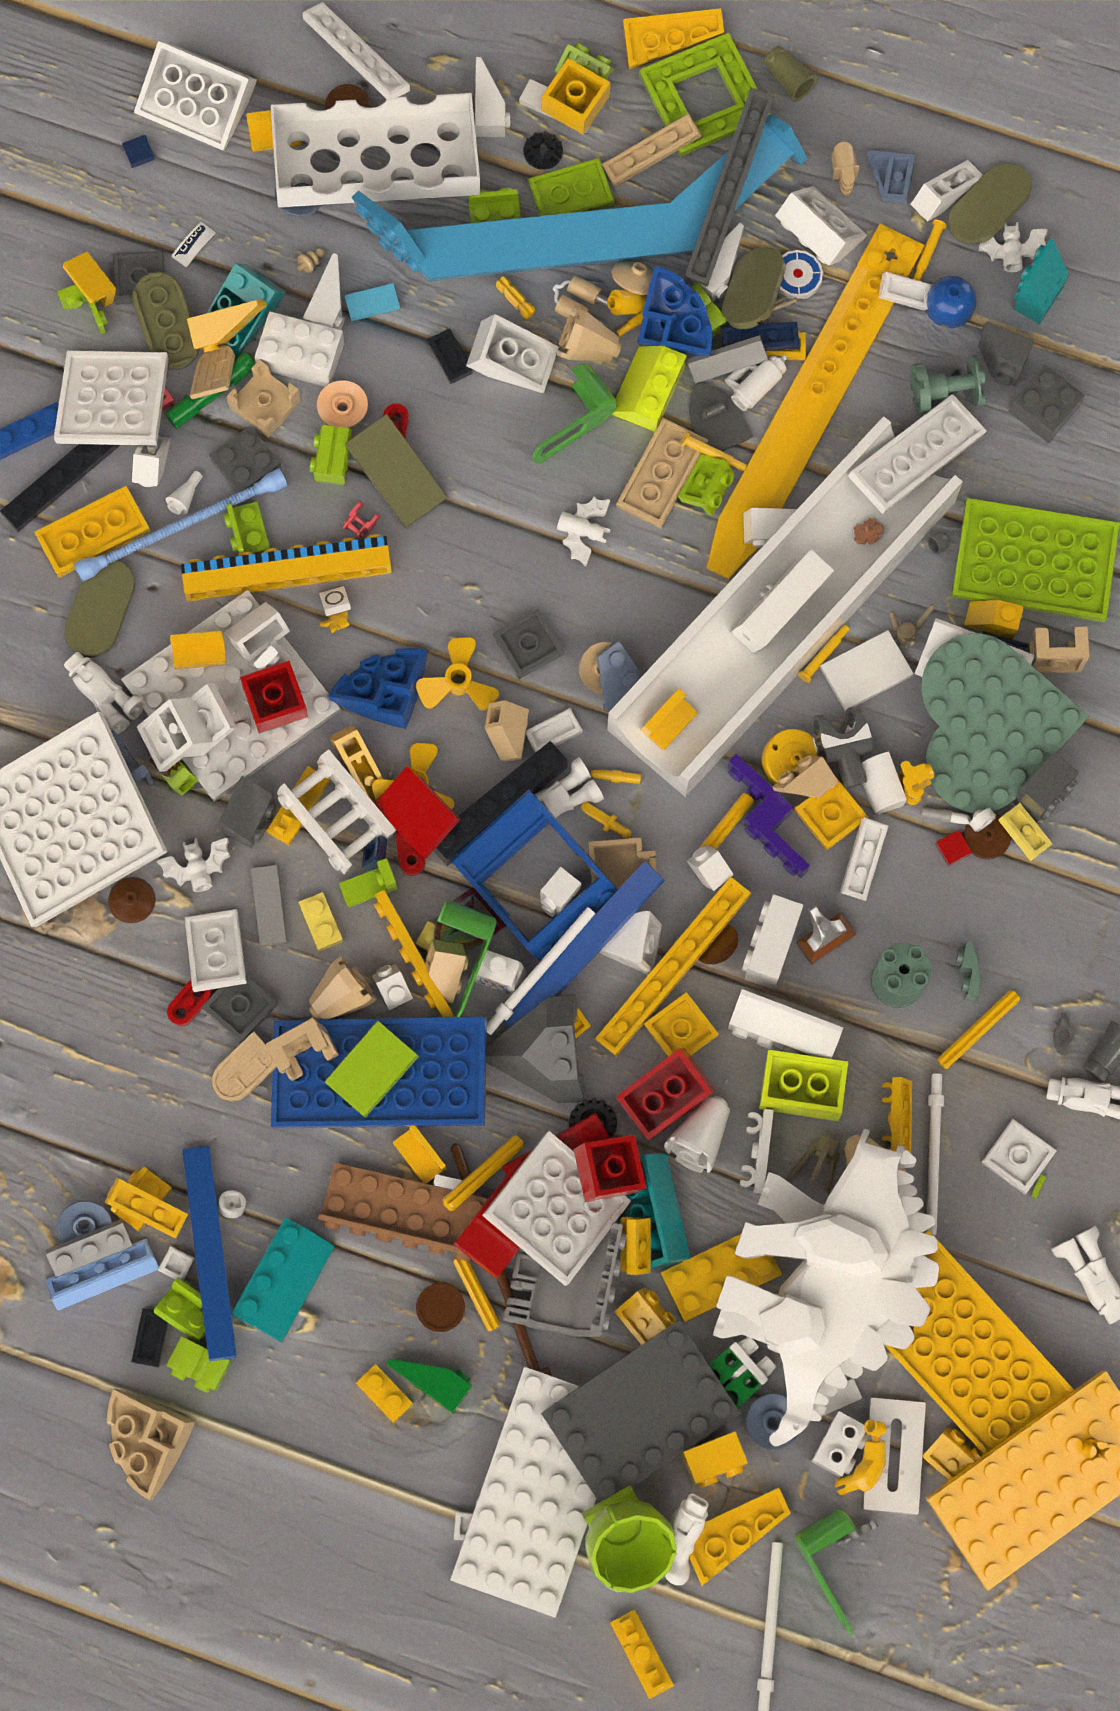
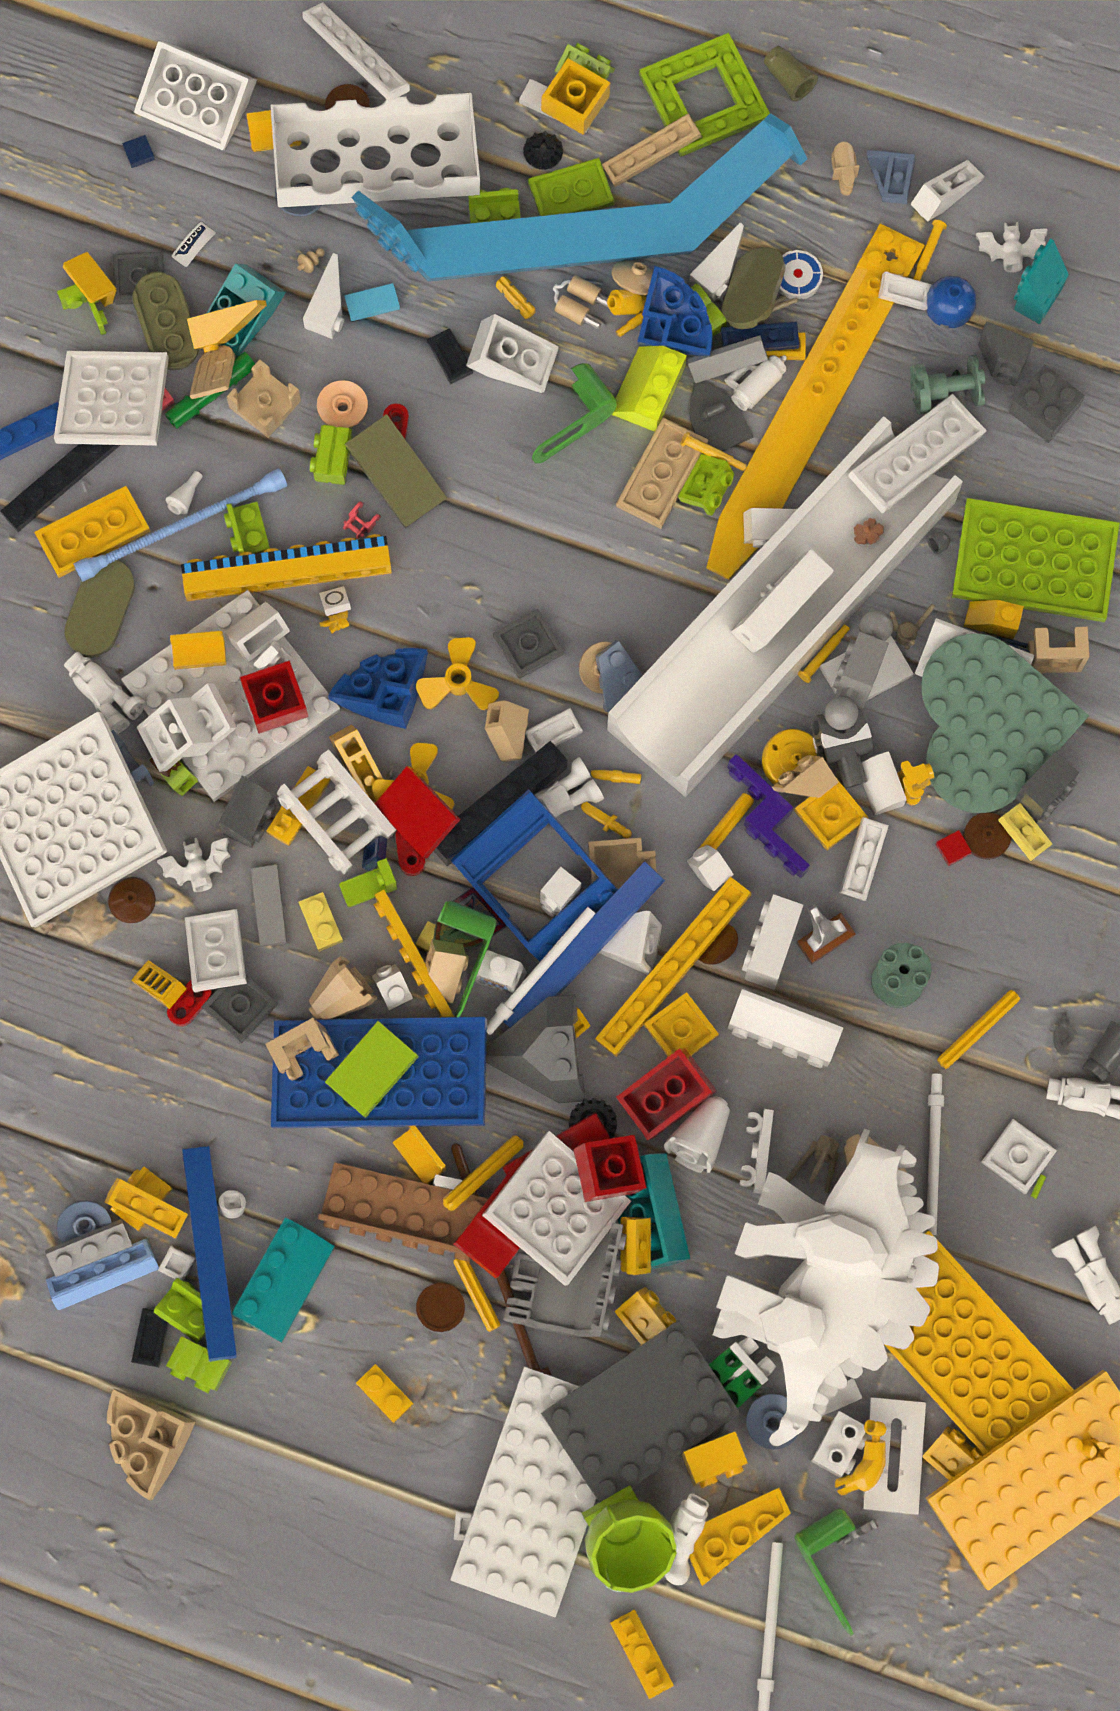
(150, 462): white slope -> none
(170, 995): none -> yellow slope
(243, 1069): tan window -> none
(244, 459): dark grey plate -> none
(300, 349): white brick -> none
(438, 1383): green slope -> none
(489, 105): white slope -> none
(579, 526): white animal -> none
(587, 339): tan cone -> none
(666, 34): yellow wing -> none
(669, 720): yellow panel -> none
(700, 1280): yellow plate -> none
(729, 187): dark grey plate -> none
(803, 1085): neon yellow slope -> none
(819, 225): white slope -> none
(859, 670): none -> light grey brick
(901, 1113): yellow plate -> none
(945, 815): light grey piece -> none
(969, 965): sand green slope -> none
(981, 819): white tile -> none
(990, 203): olive tile -> none

